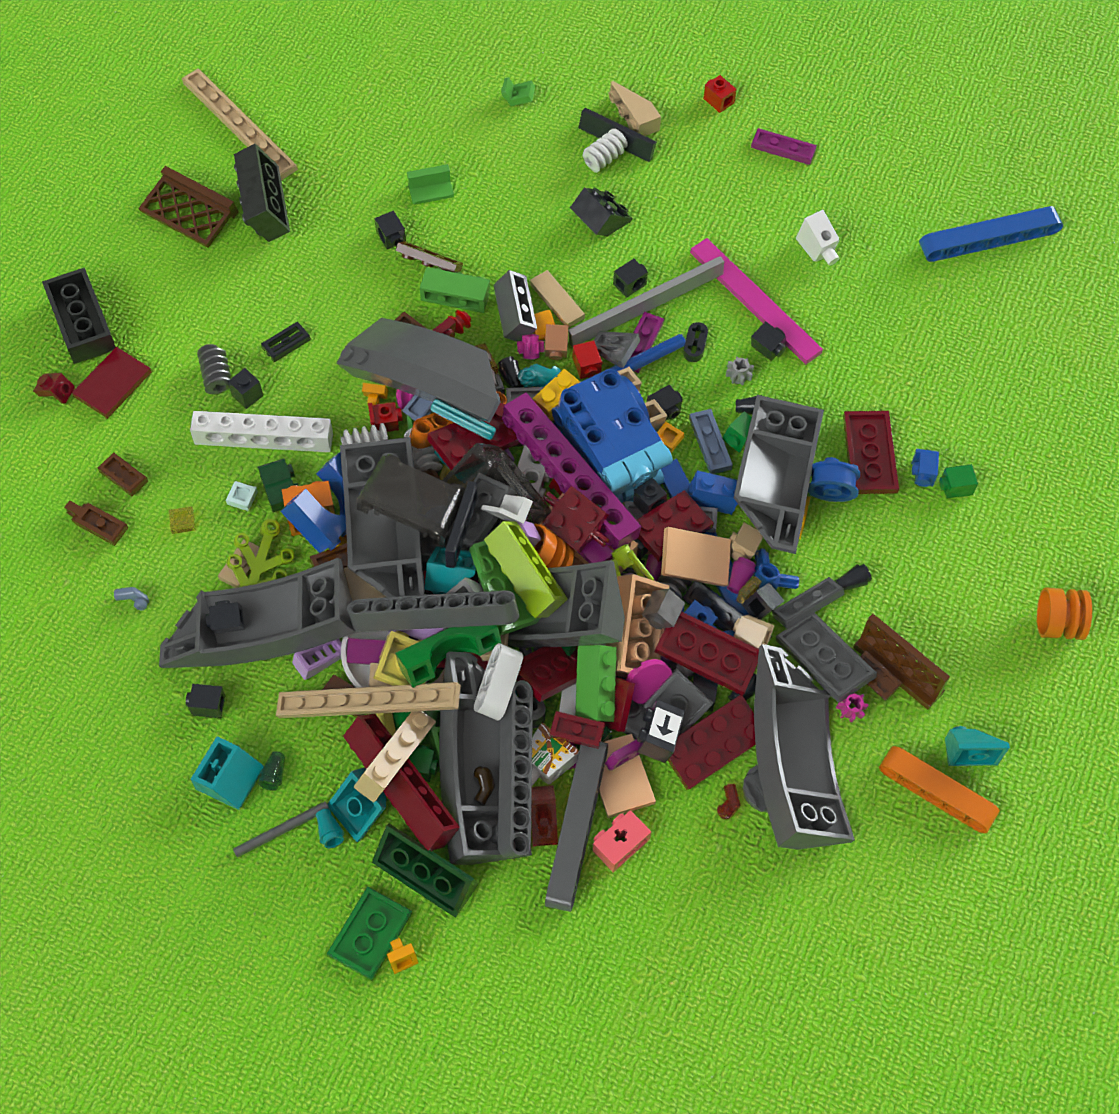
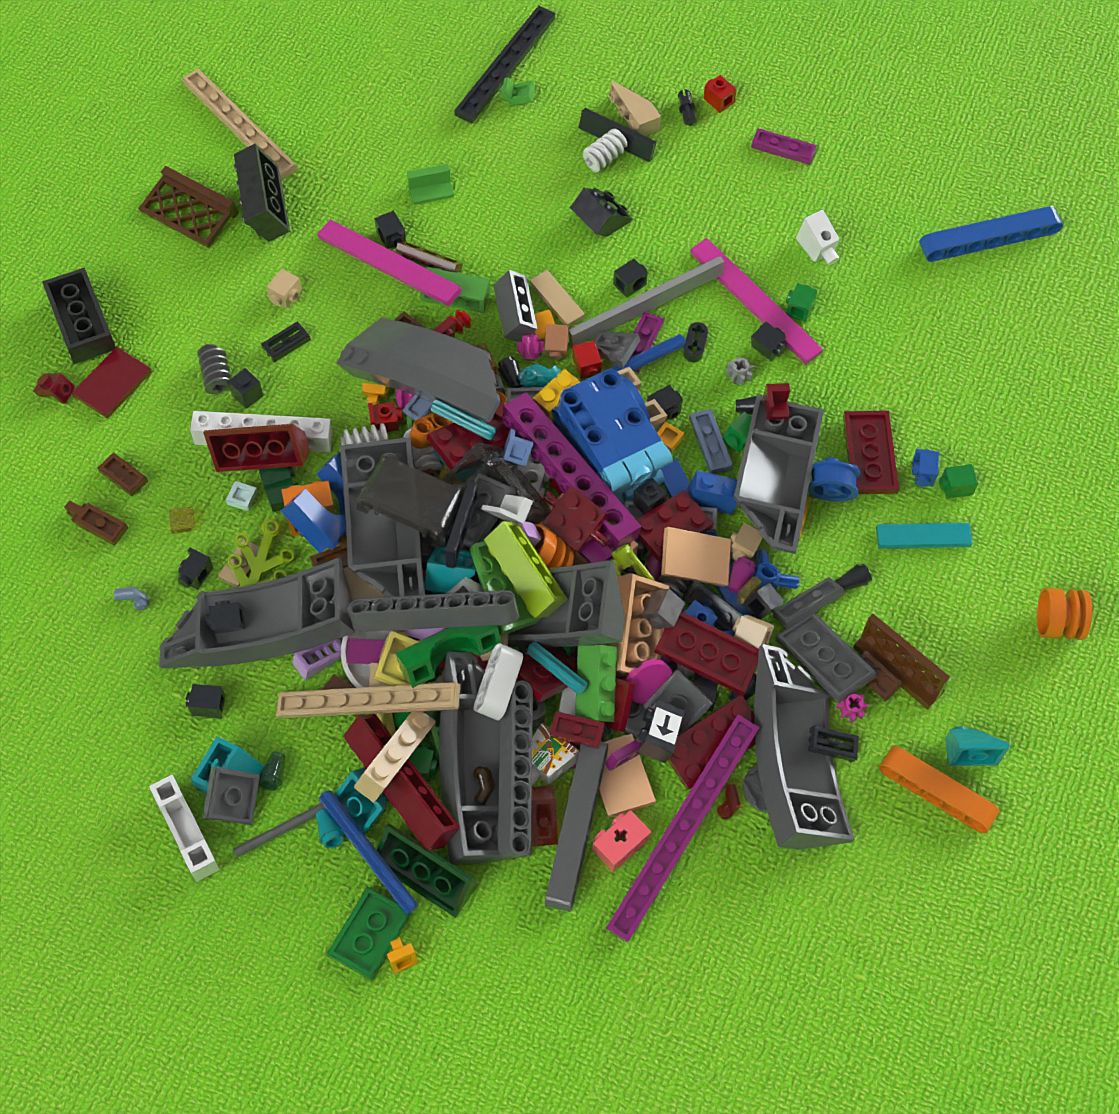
(184, 828): none -> white arch
(194, 569): none -> black brick
(231, 796): none -> dark grey tile
(257, 447): none -> dark red slope
(284, 289): none -> tan brick
(368, 852): none -> blue axle
(389, 263): none -> dark pink tile
(504, 64): none -> black plate
(517, 449): none -> medium blue panel
(557, 668): none -> teal axle
(682, 829): none -> magenta plate
(687, 107): none -> black axle
(776, 400): none -> dark red panel
(801, 302): none -> green brick
(814, 740): none -> black tile
(923, 535): none -> teal tile

